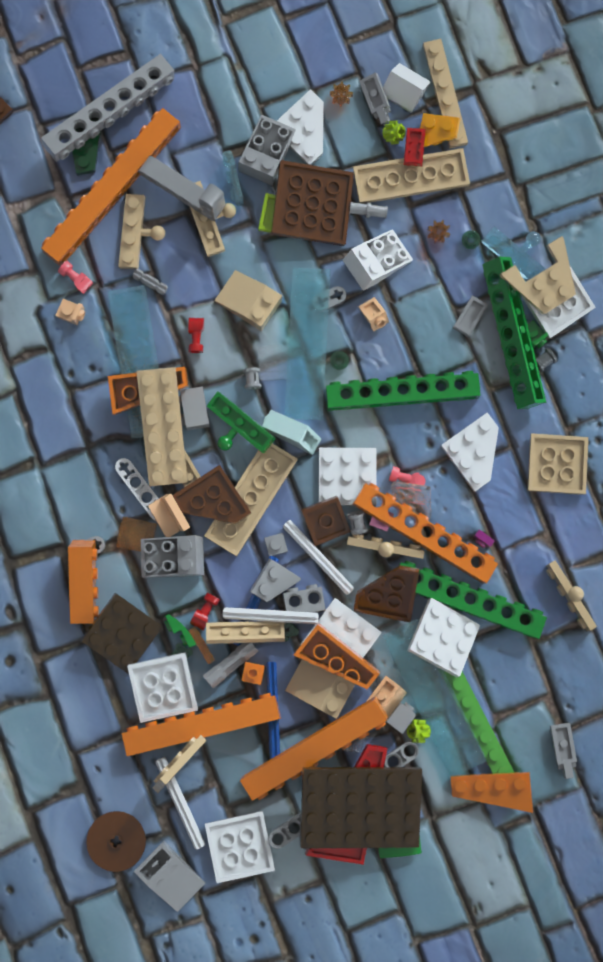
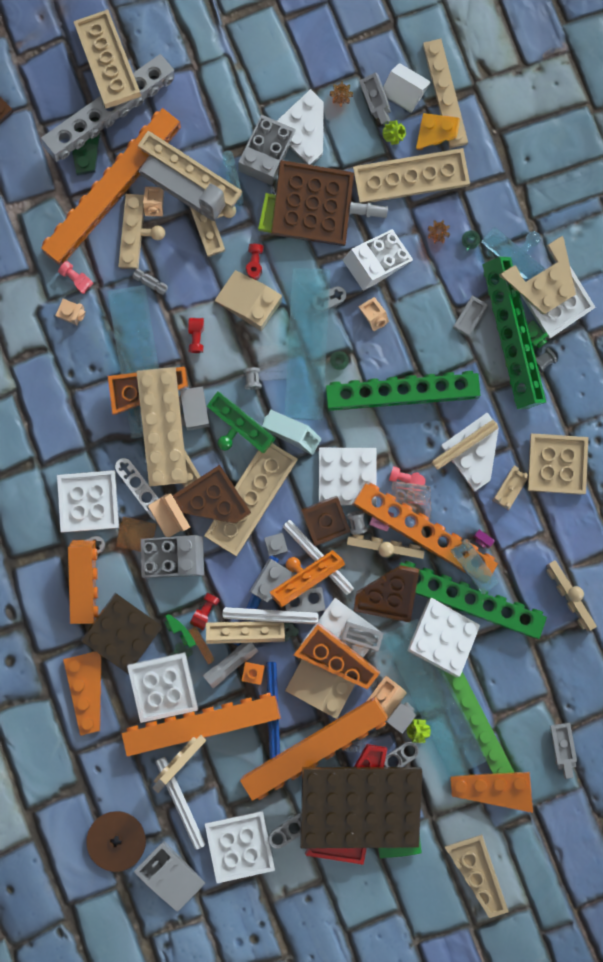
(85, 687): none -> orange wing
(88, 501): none -> white plate
(107, 59): none -> tan plate
(153, 201): none -> light nougat bracket
(187, 167): none -> tan plate
(254, 268): none -> red leg
(305, 577): none -> orange plate
(378, 641): none -> light grey tile
(414, 147): red plate -> none
(465, 444): none -> tan axle
(475, 567): none -> clear light blue plate
(477, 868): none -> tan wing
(510, 488): none -> tan hinge

